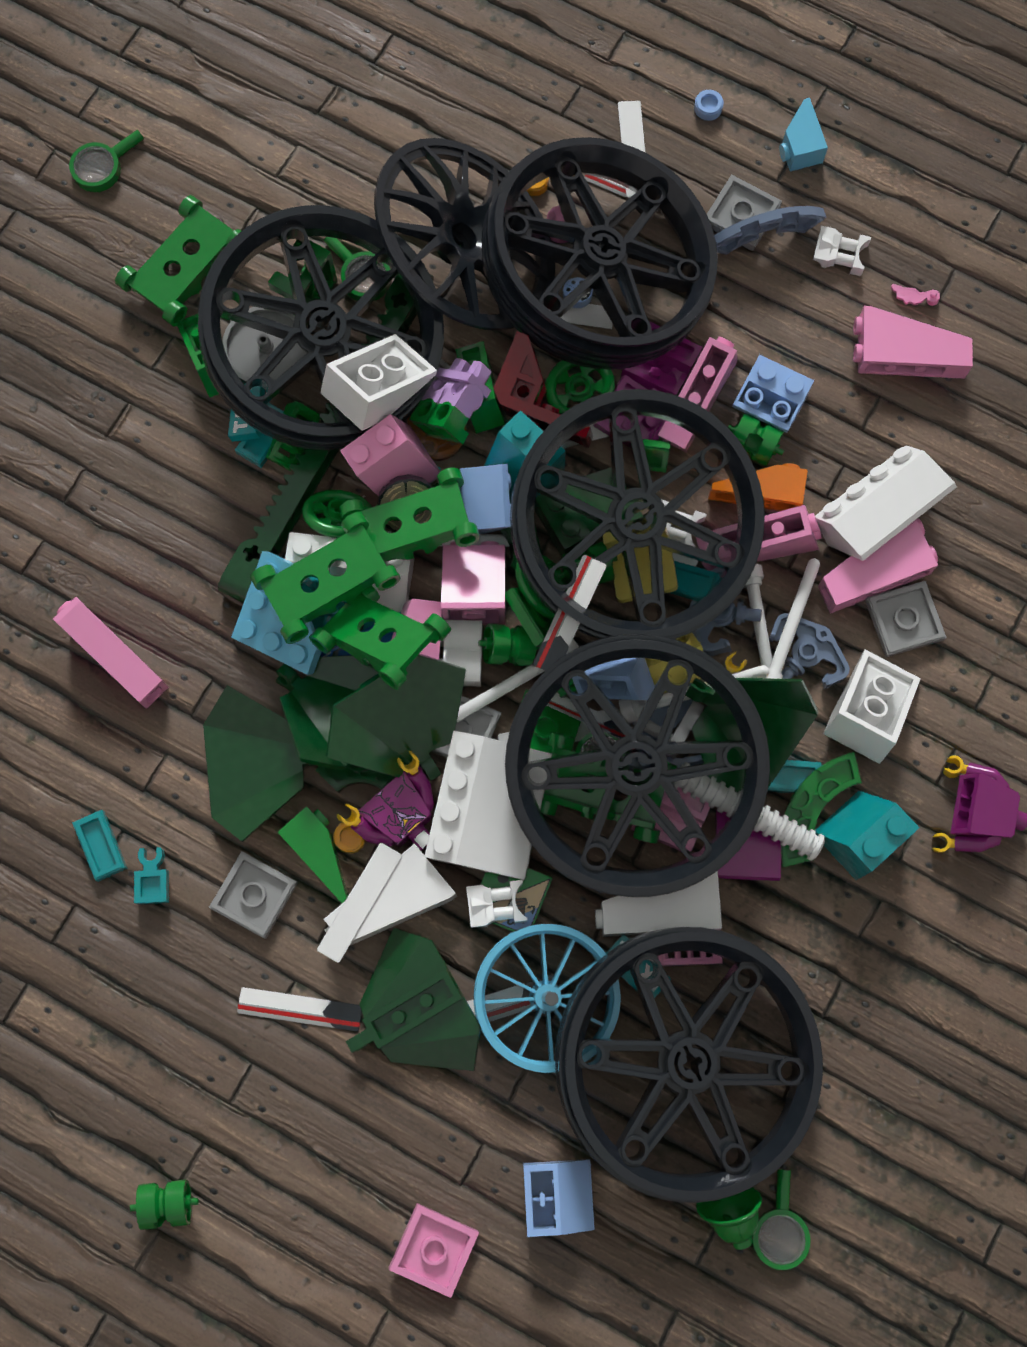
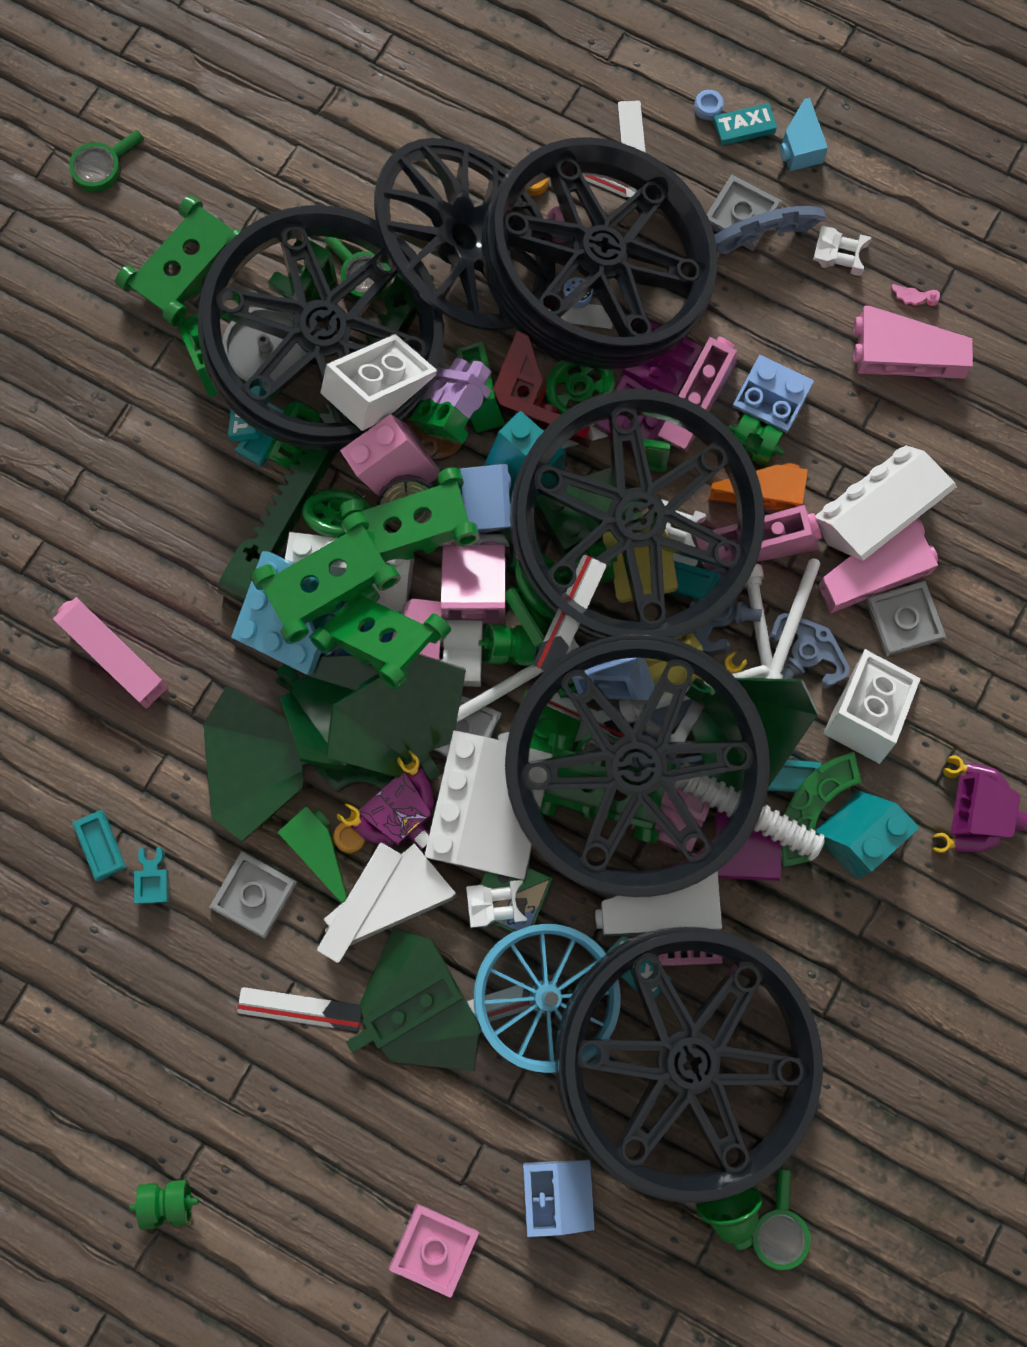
(744, 124): none -> teal tile

